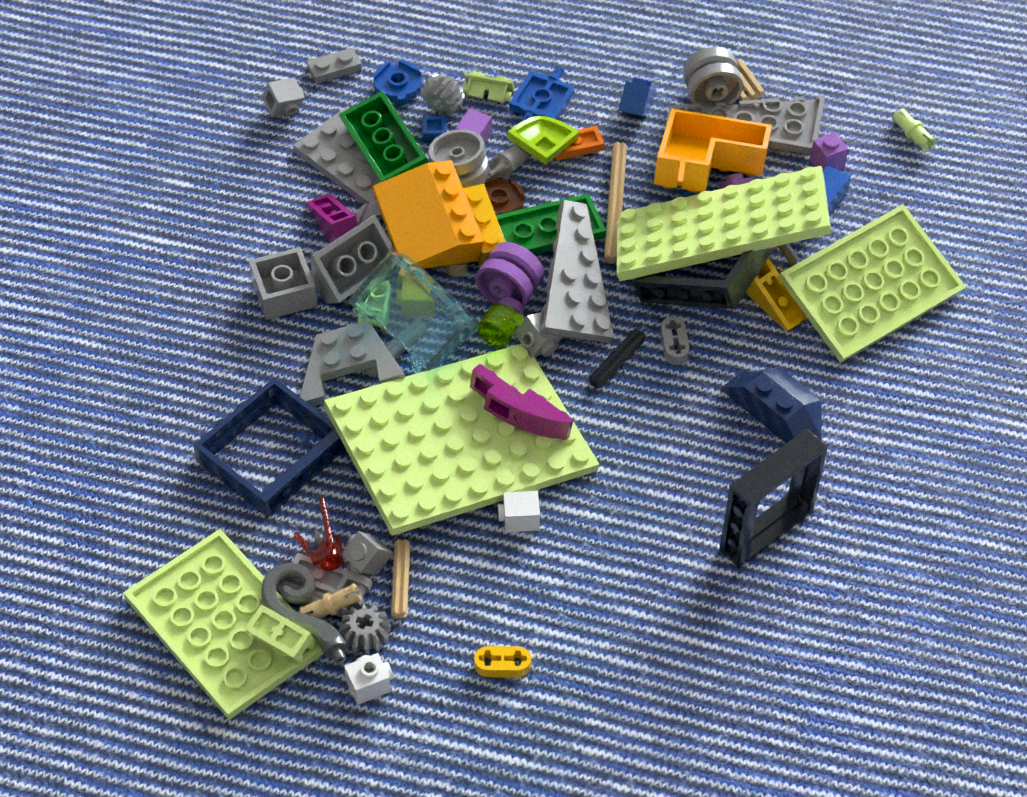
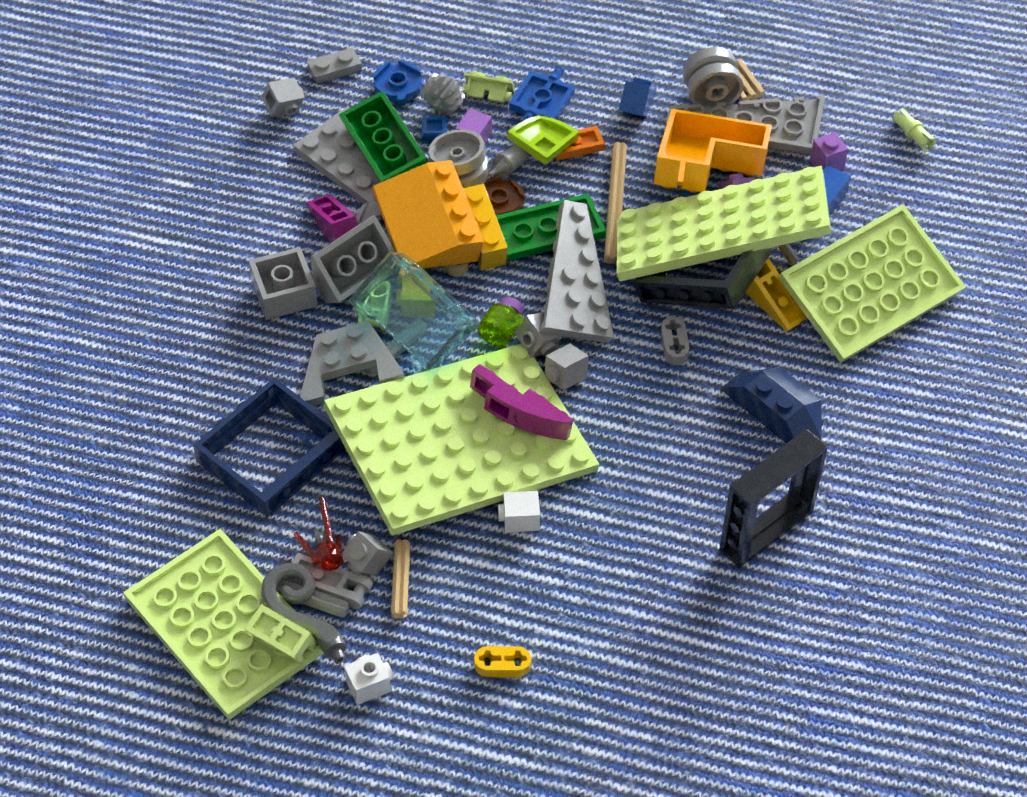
(332, 602): tan pin -> none
(365, 629): light grey gear -> none
(509, 273): medium lavender wheel -> none
(566, 366): none -> light grey brick
(616, 358): black axle -> none

